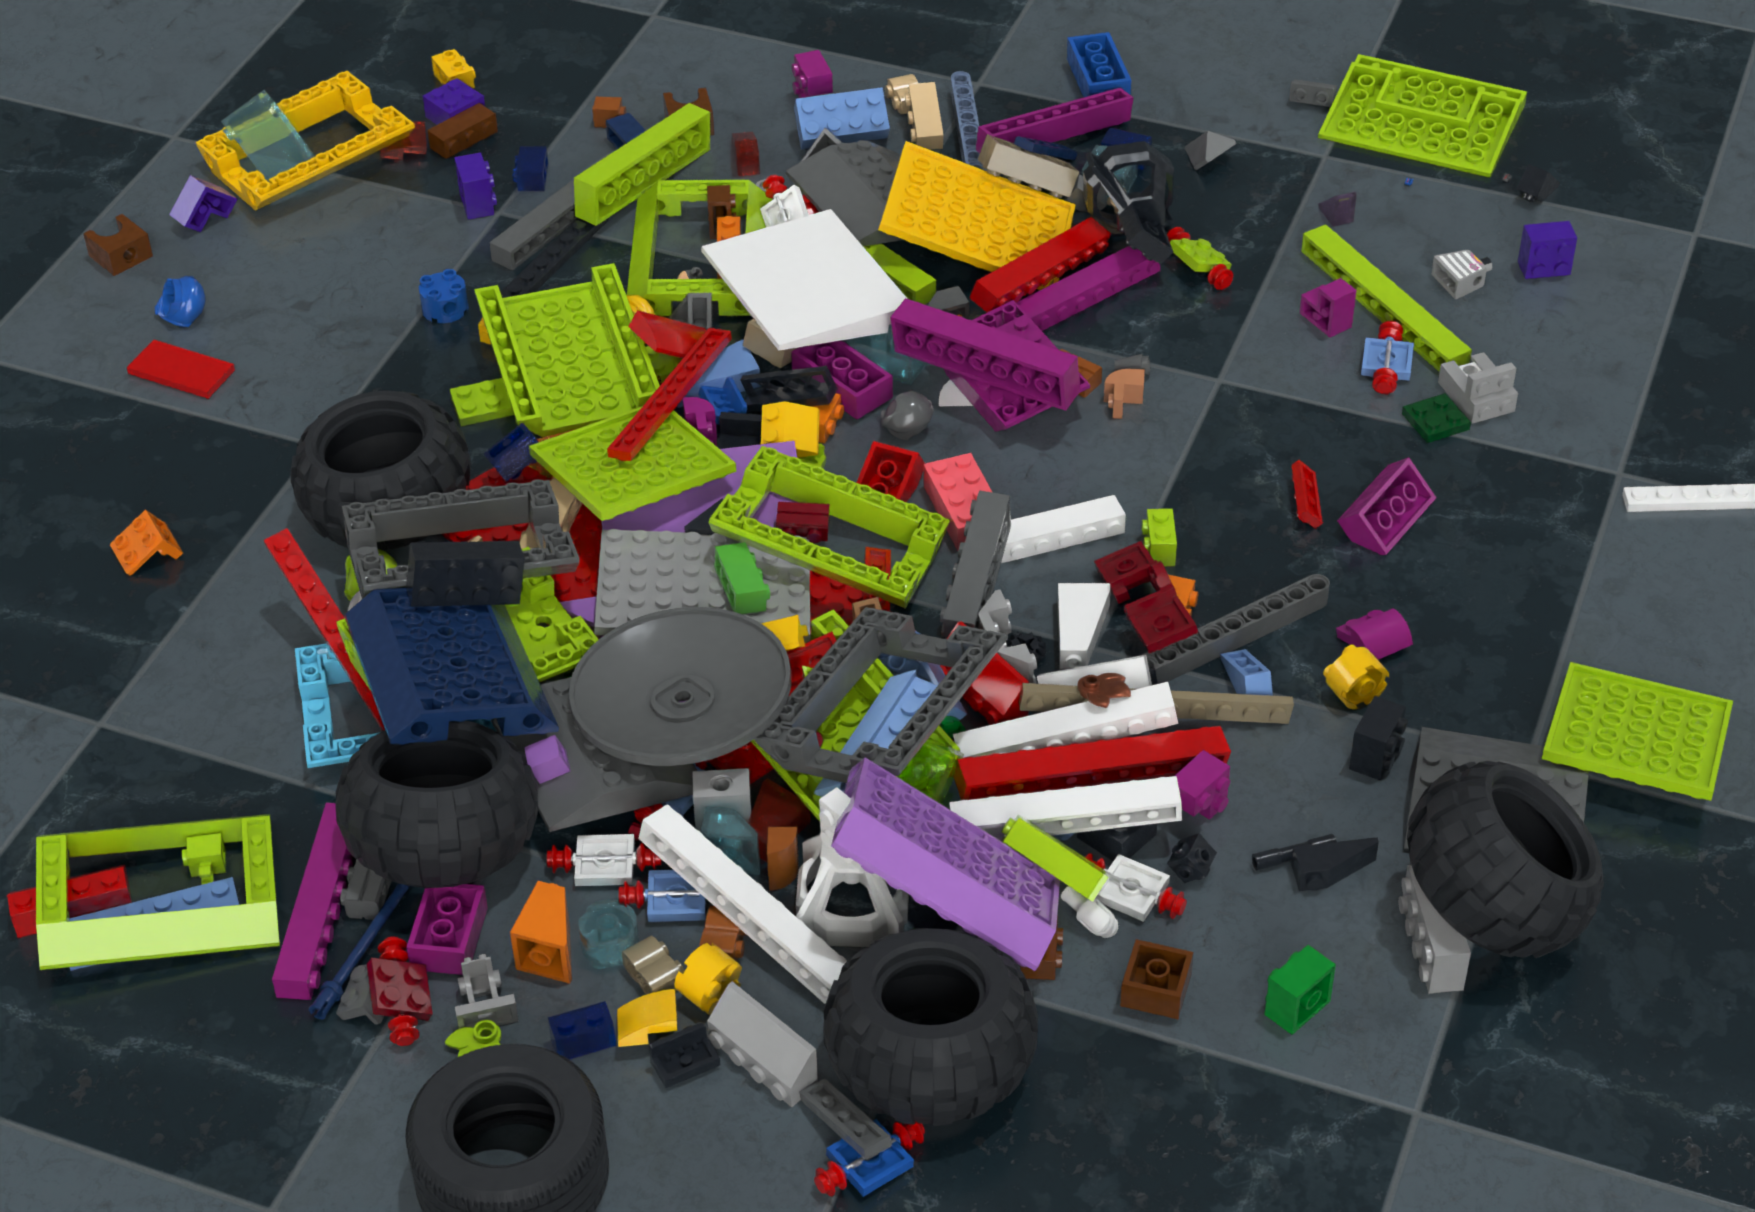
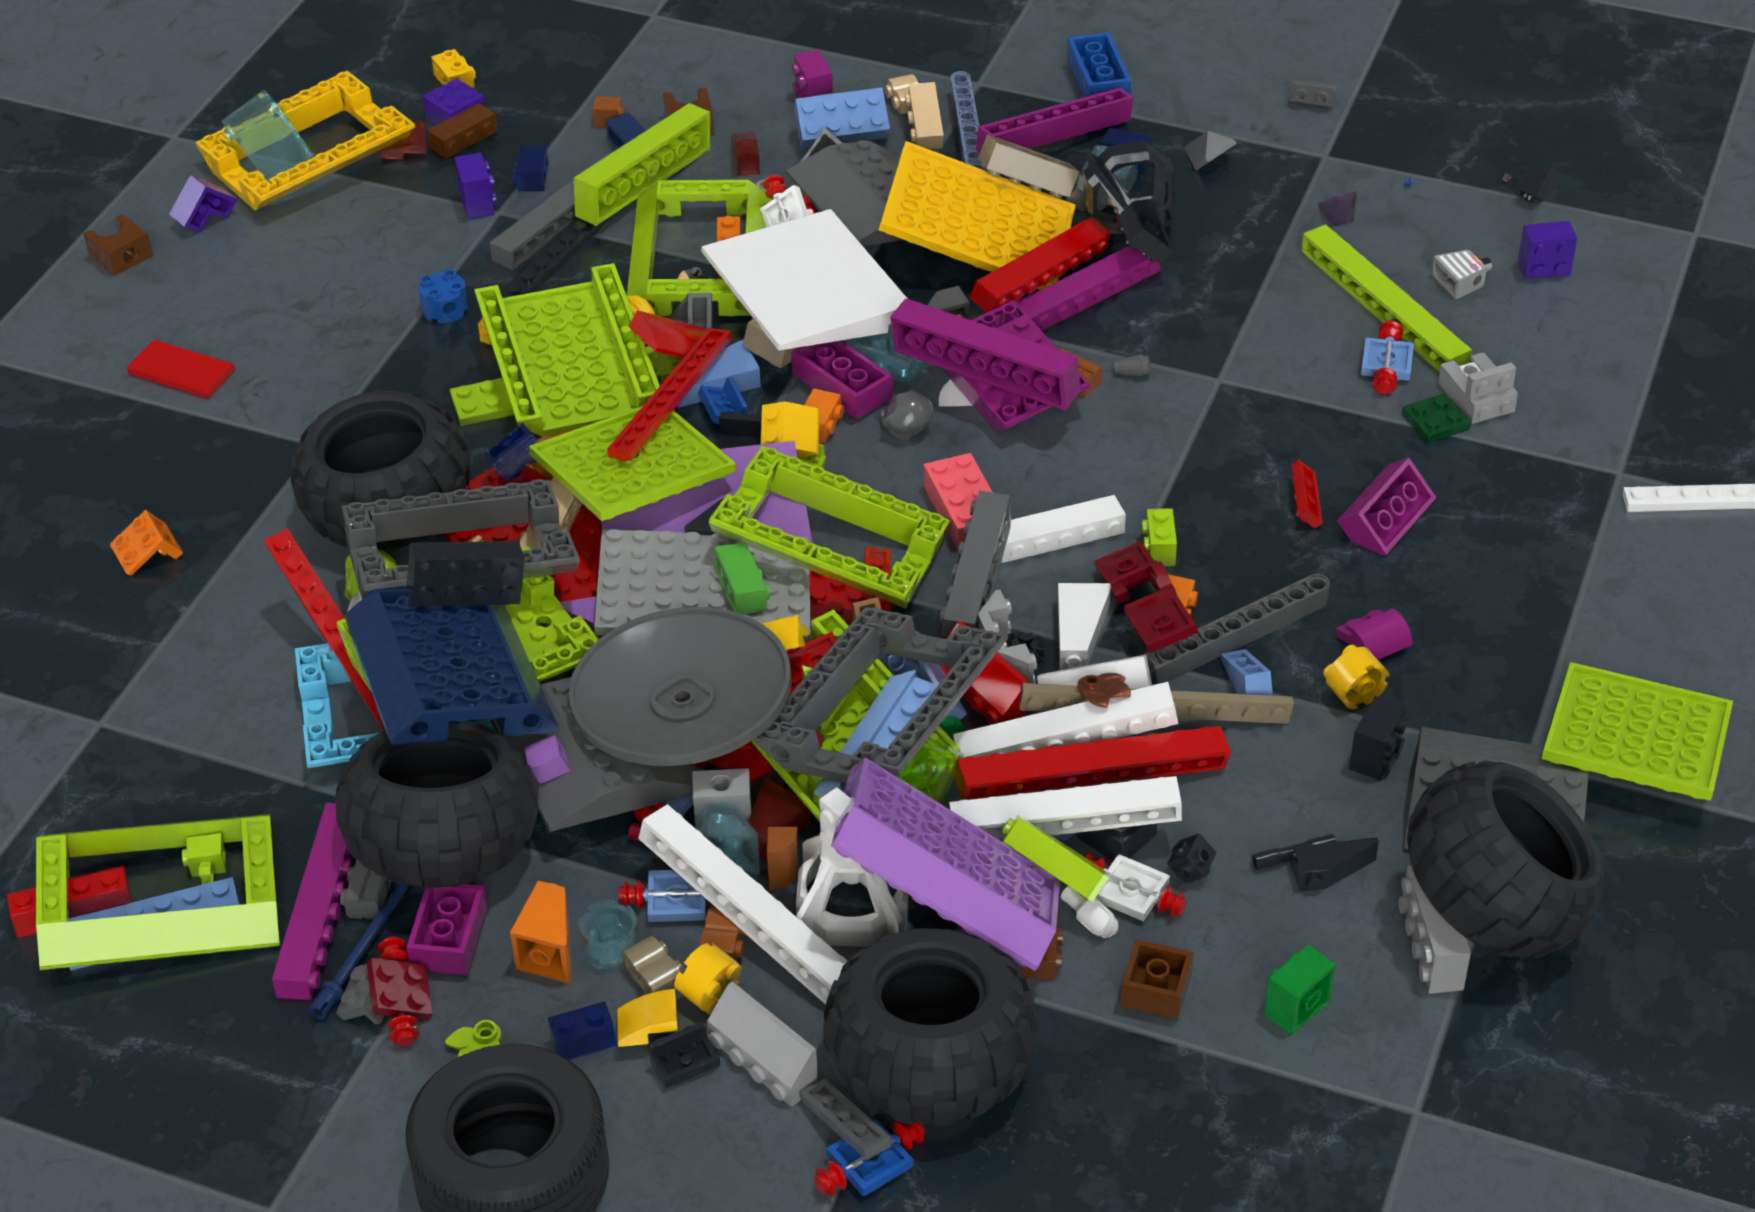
(181, 301): blue helmet -> none
(481, 980): light grey tile -> none
(603, 859): white plate -> none
(701, 416): magenta brick -> none
(719, 205): reddish brown brick -> none
(804, 520): dark red brick -> none
(810, 394): black fence -> none
(892, 470): red slope -> none
(907, 277): lime brick -> none
(1045, 148): dark blue tile -> none
(1123, 387): nougat brick -> none
(1201, 257): lime plate -> none
(1204, 785): magenta brick -> none
(1330, 307): magenta brick -> none
(1423, 115): lime slope -> none

